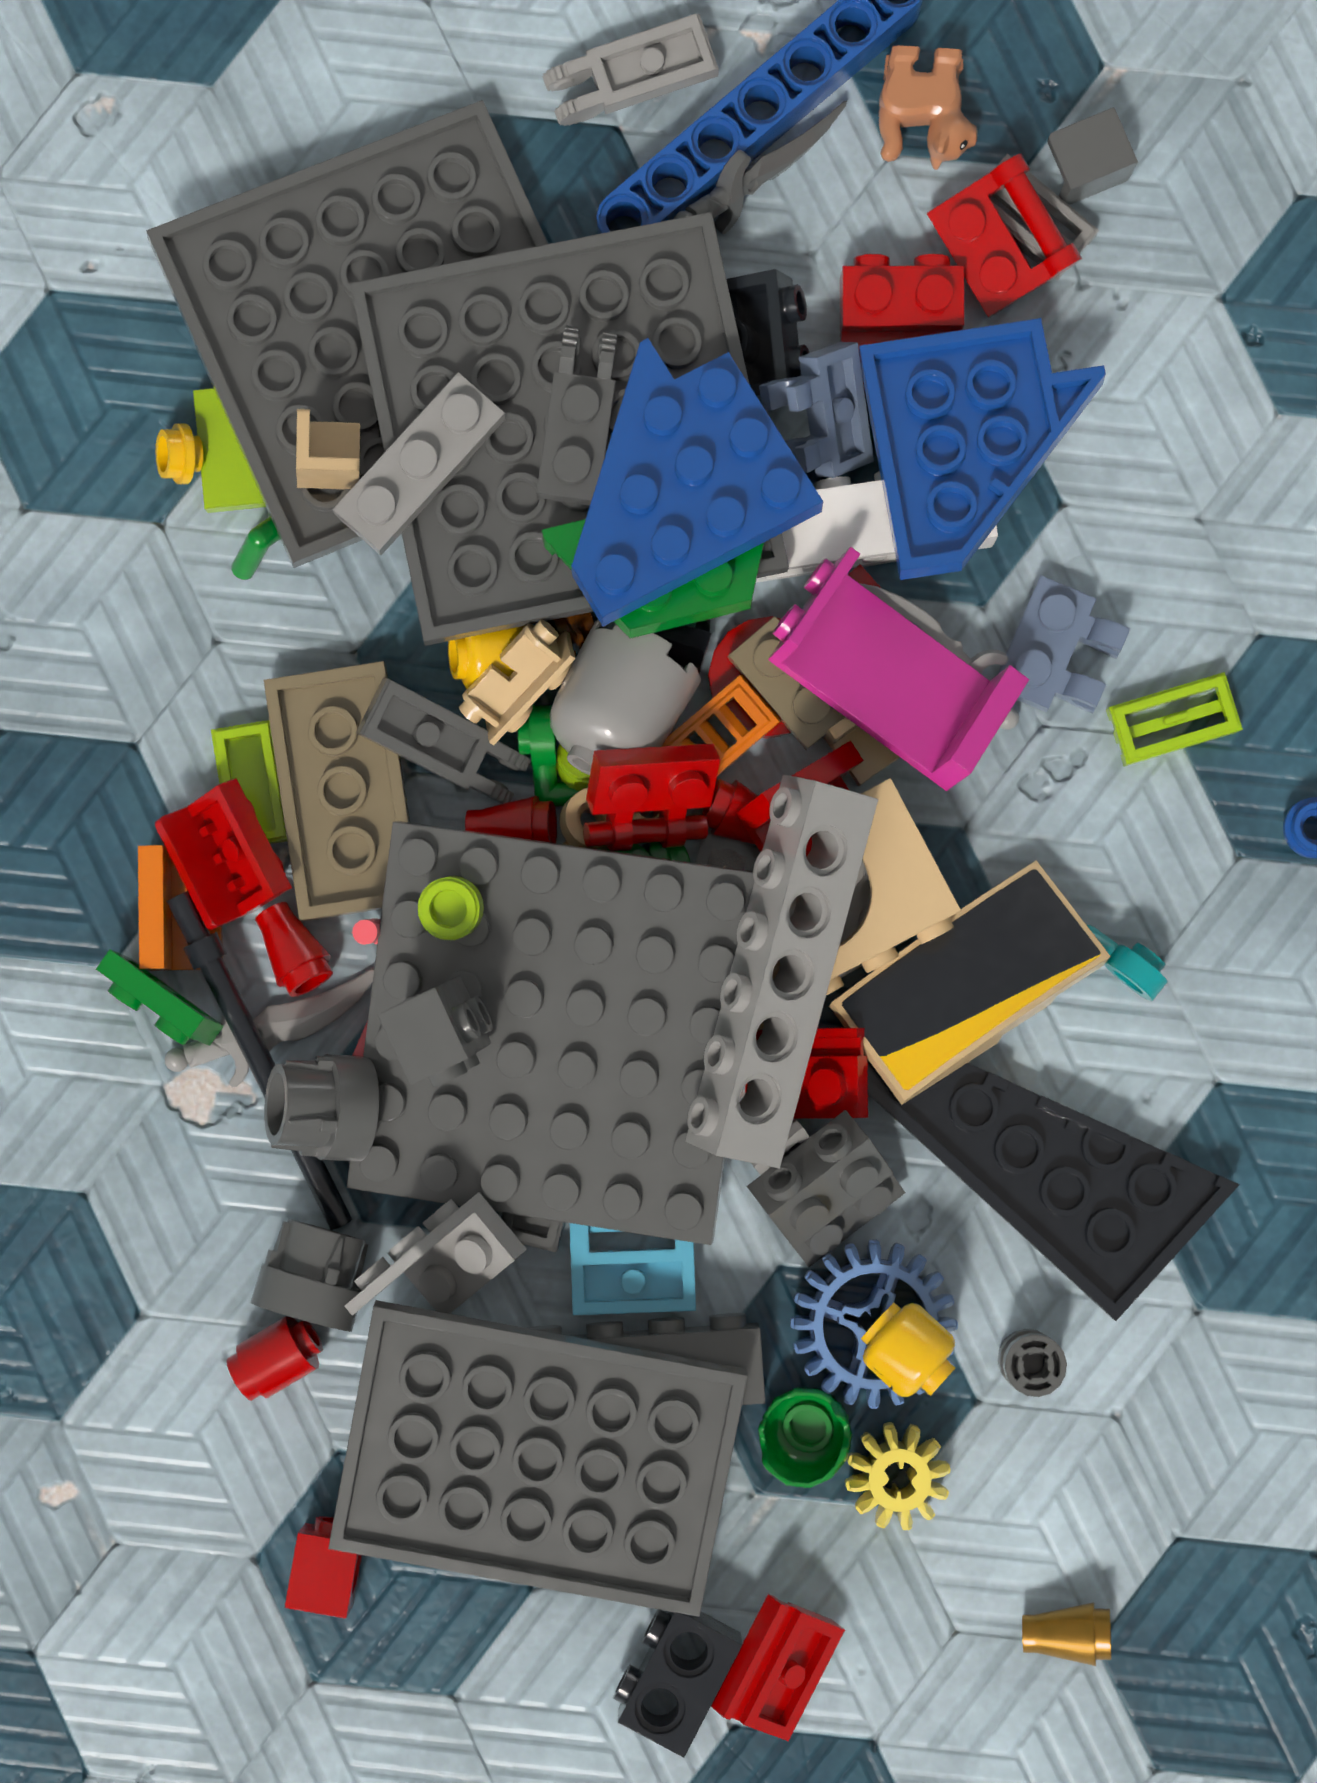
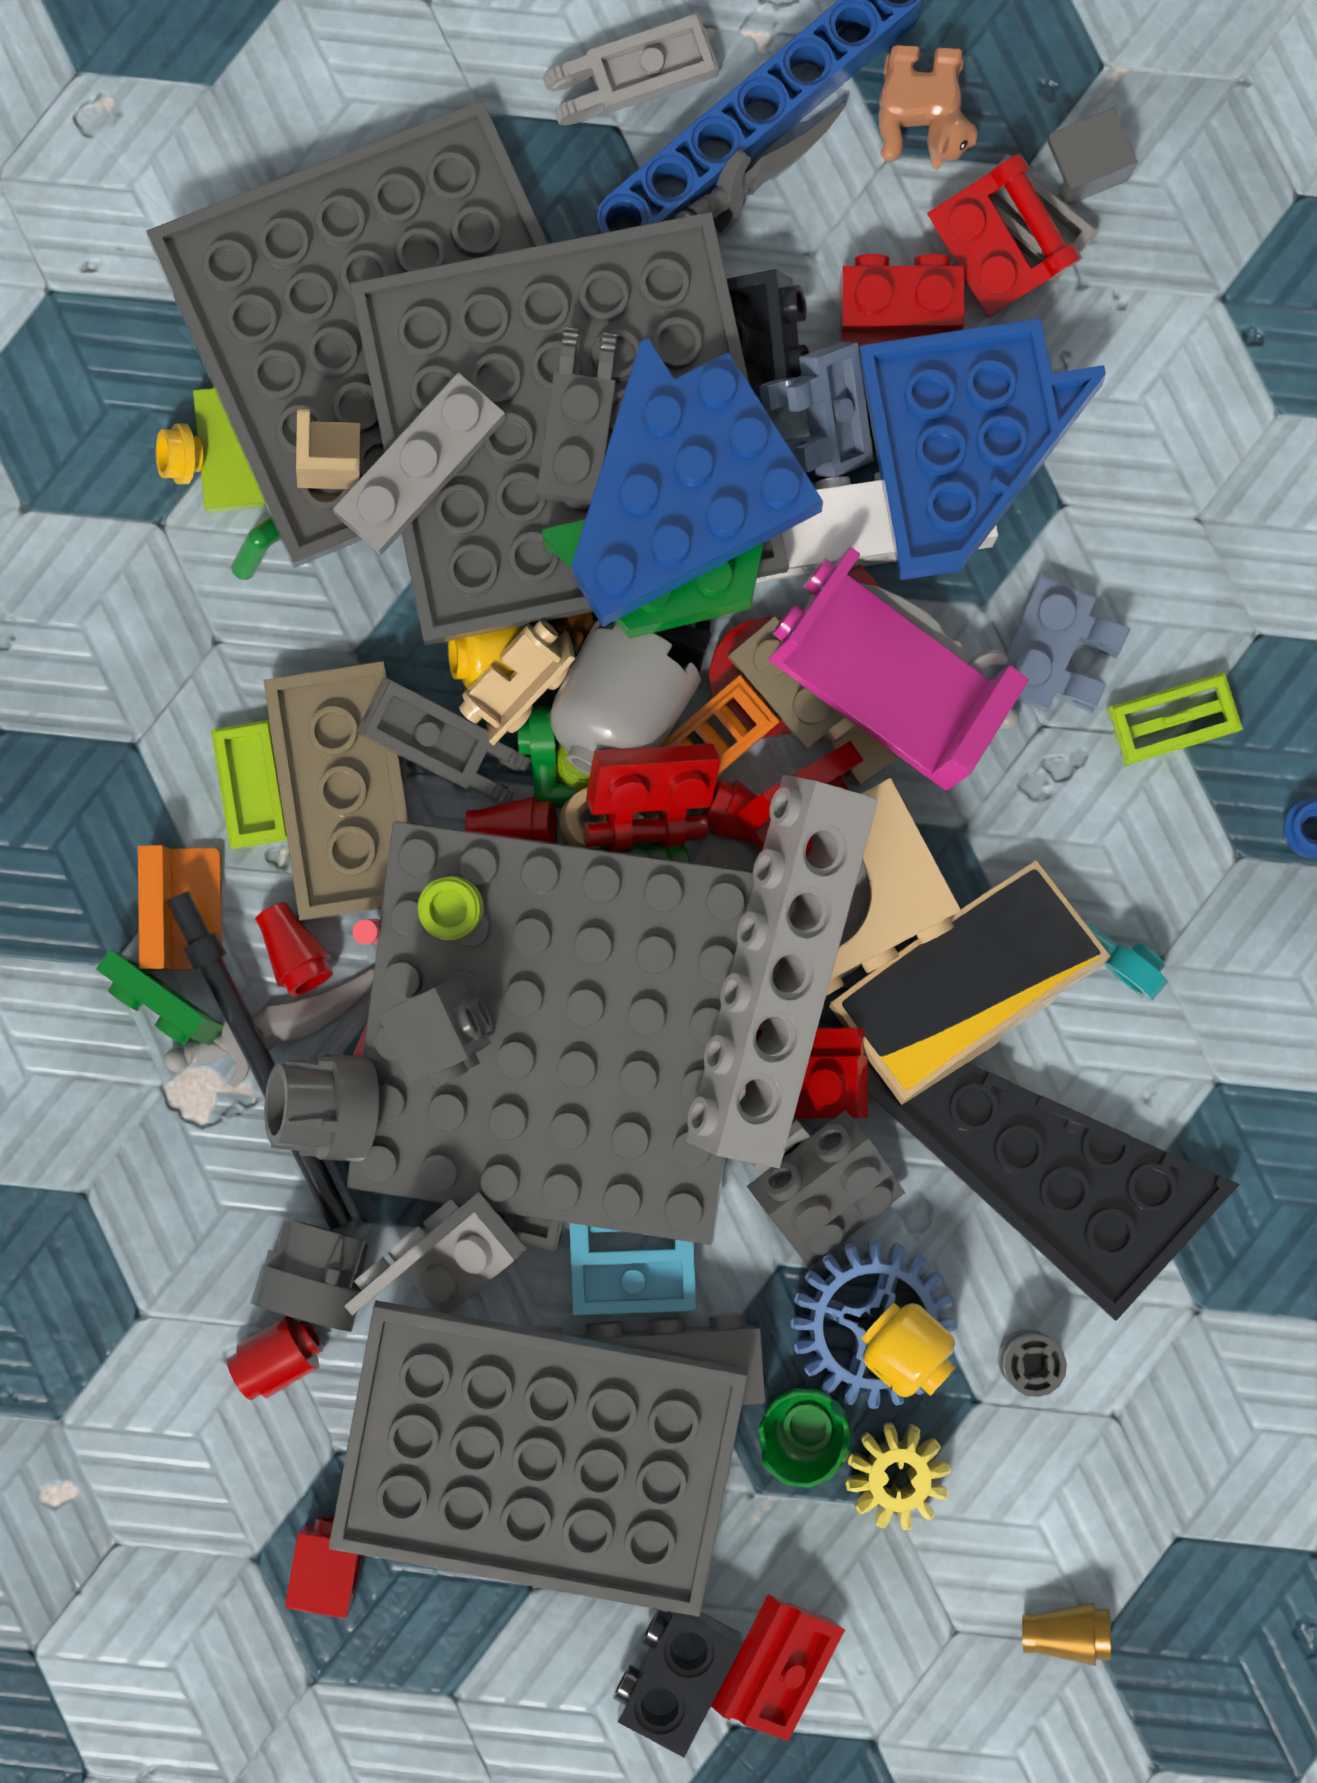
(223, 855): red bracket -> none

